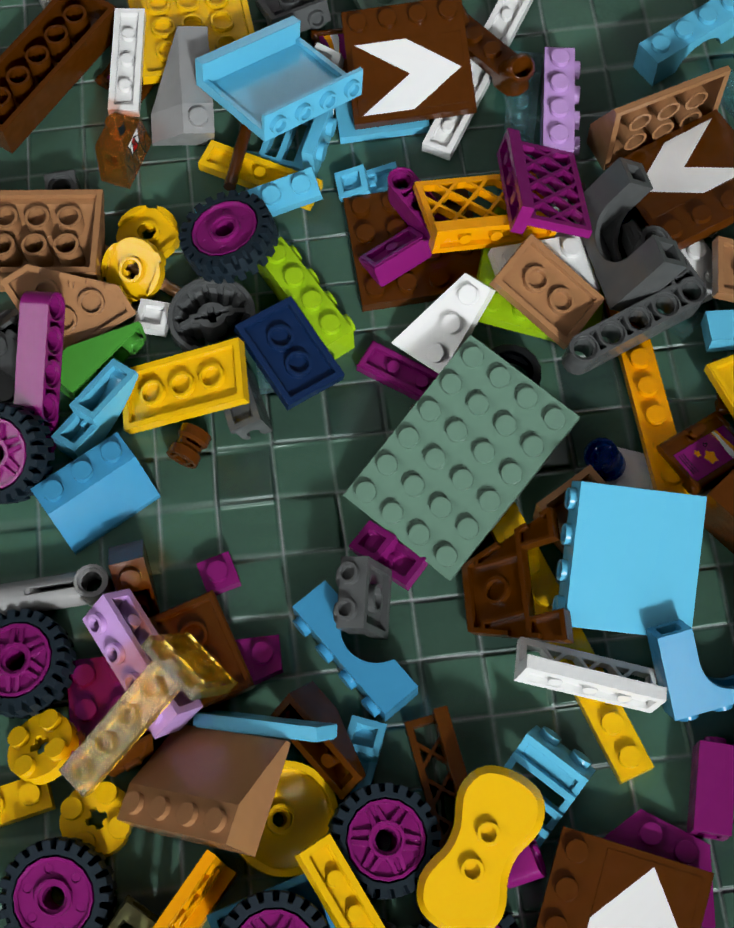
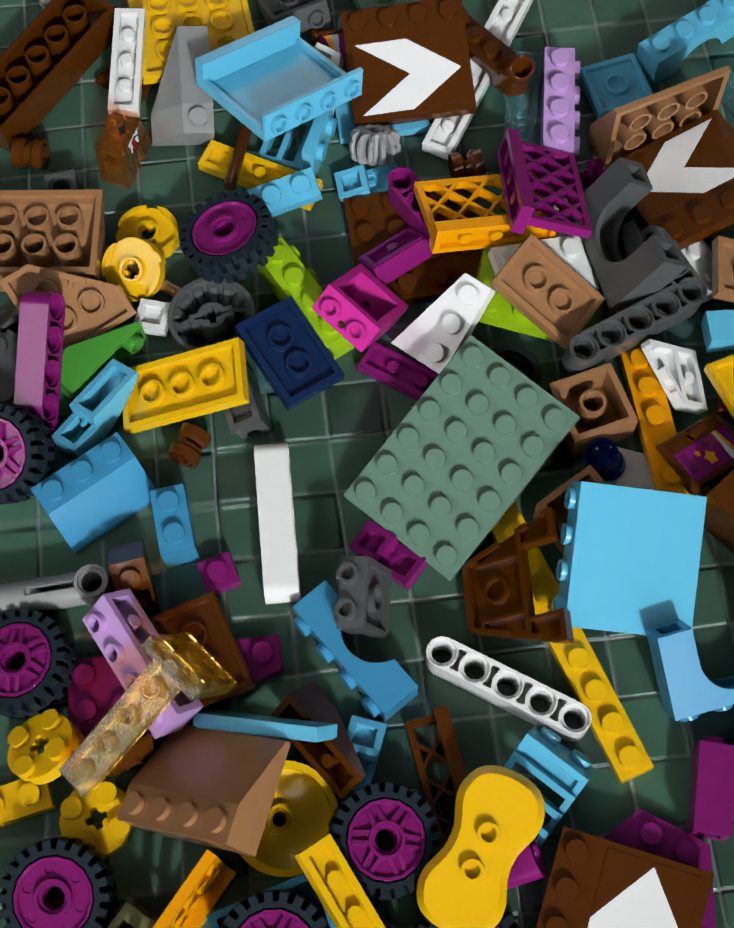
(31, 153): none -> reddish brown wheel
(174, 525): none -> dark azure brick
(277, 524): none -> white beam
(347, 301): none -> dark pink window
(374, 145): none -> light grey gear
(466, 164): none -> reddish brown wheel
(518, 703): none -> white beam
(585, 681): white fence -> none
(593, 171): none -> magenta plant
(599, 402): none -> medium nougat brick
(614, 83): none -> medium azure plate
(678, 375): none -> white wing

